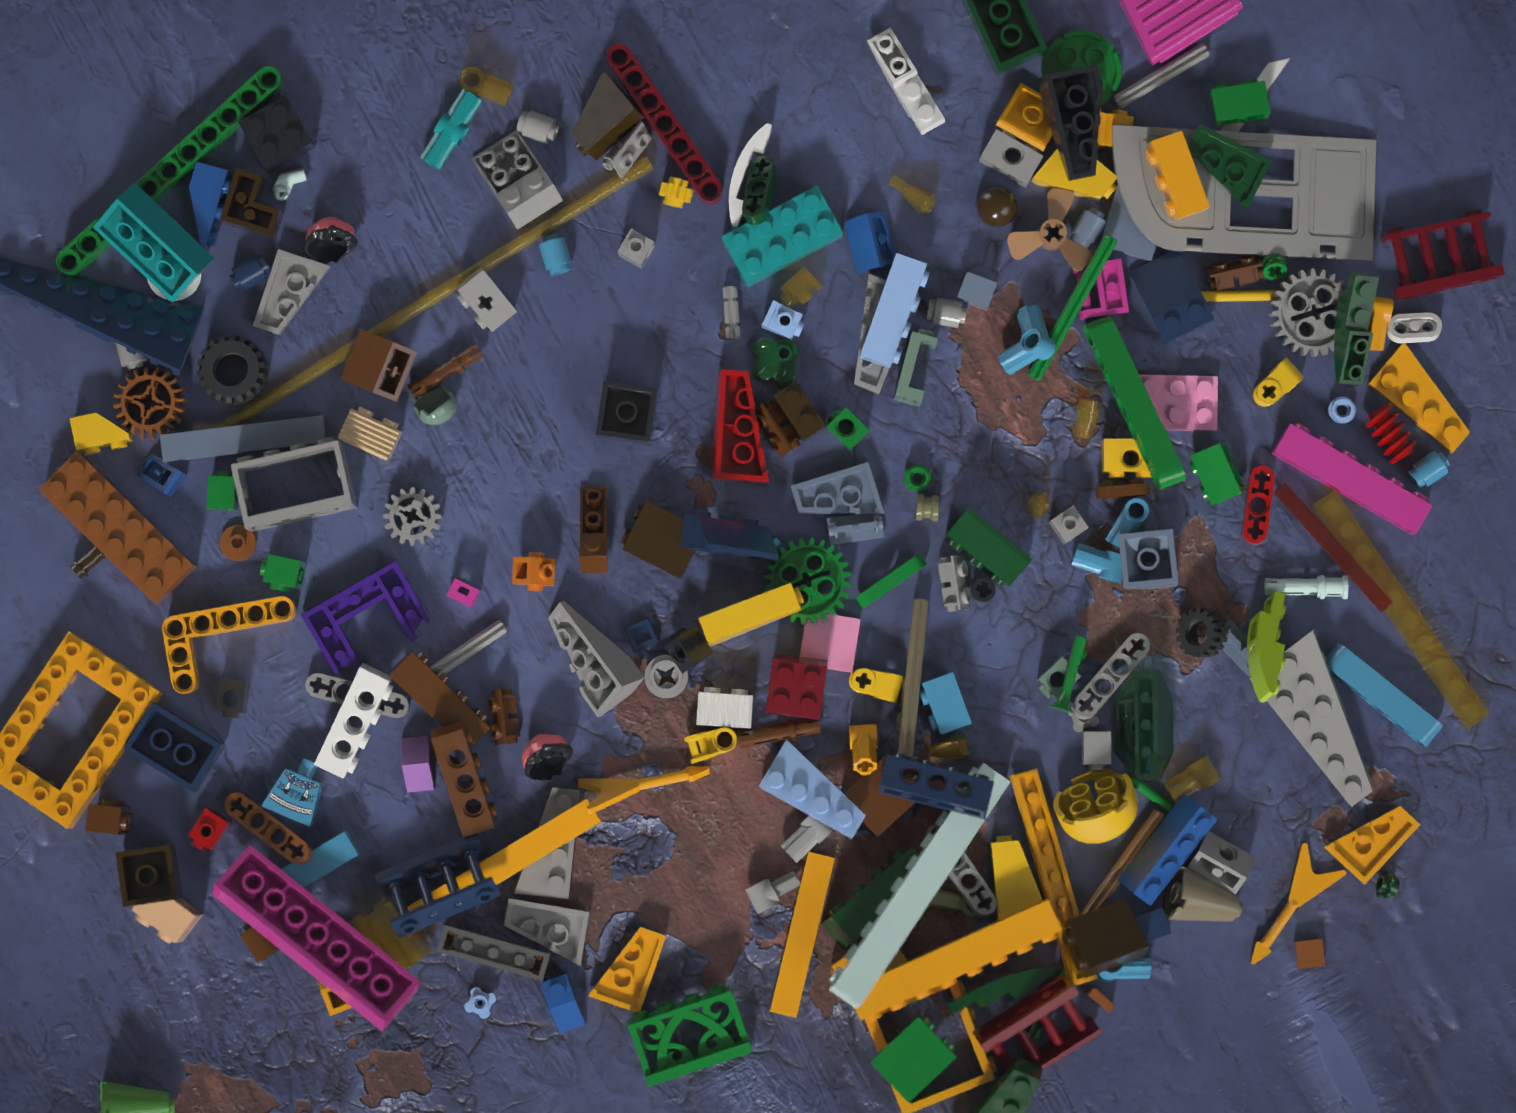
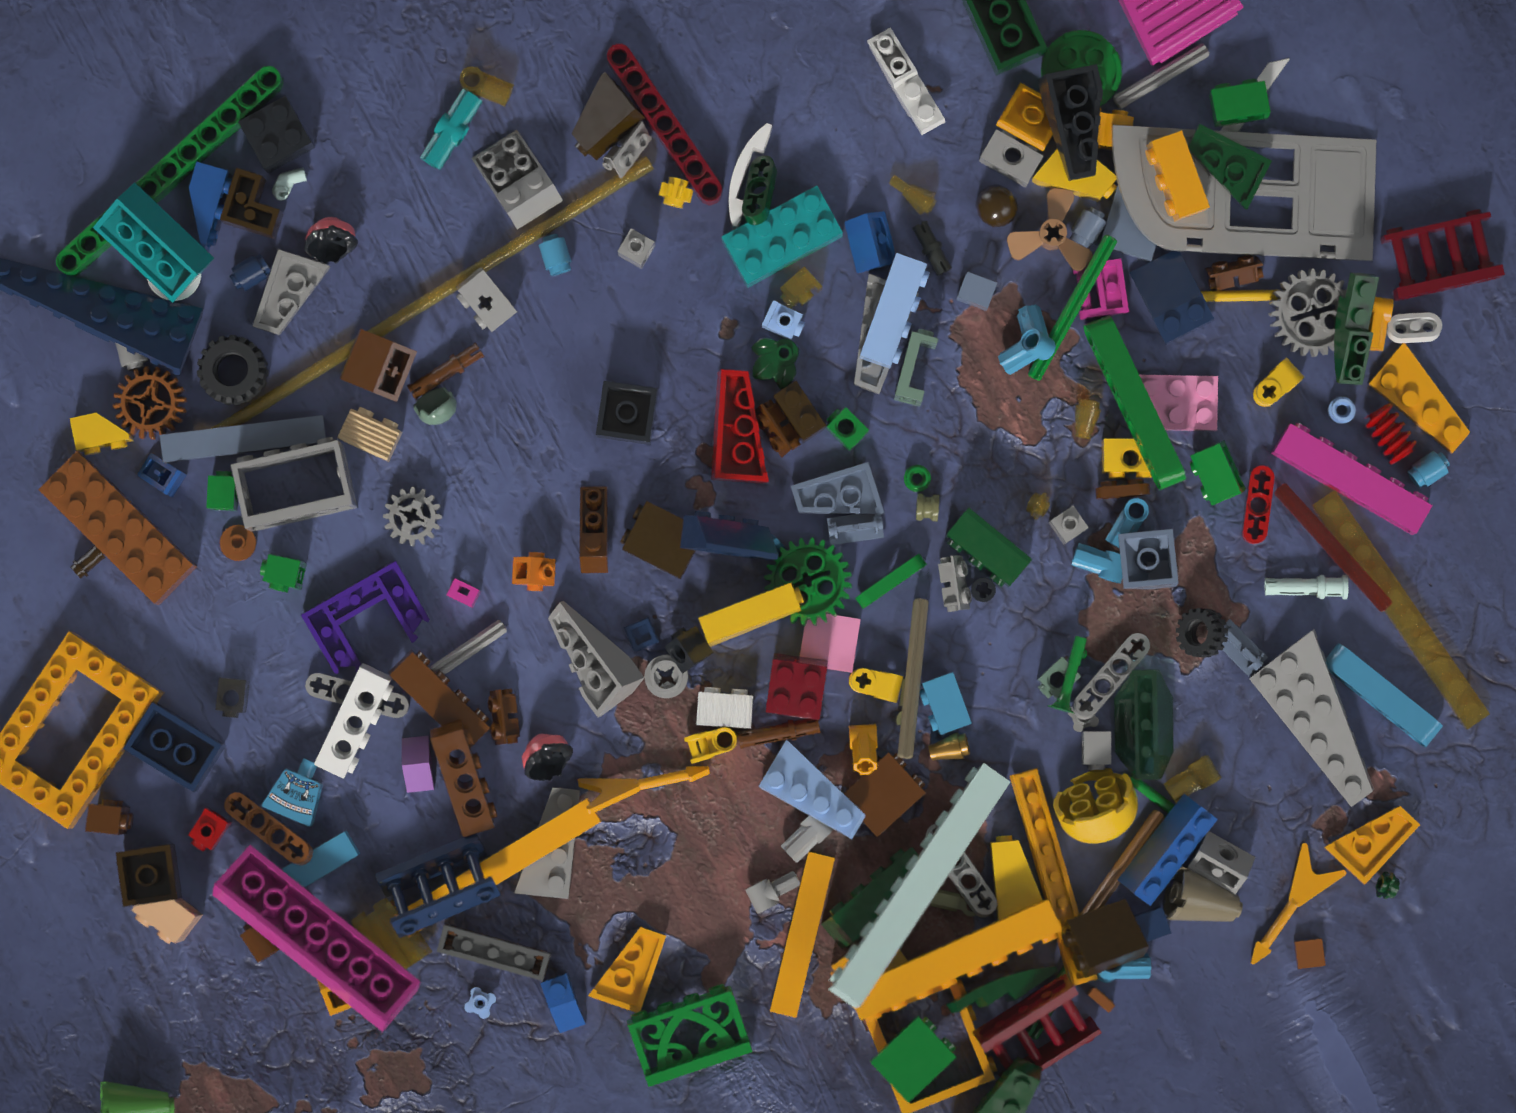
(216, 626): light orange beam -> none
(537, 126): light grey brick -> none
(551, 926): light grey wing -> none
(731, 312): light grey axle -> none
(932, 248): none -> pearl dark grey pin
(946, 312): light grey brick -> none
(946, 798): dark blue brick -> none
(1263, 650): lime slope -> none
(1272, 261): green bush -> none

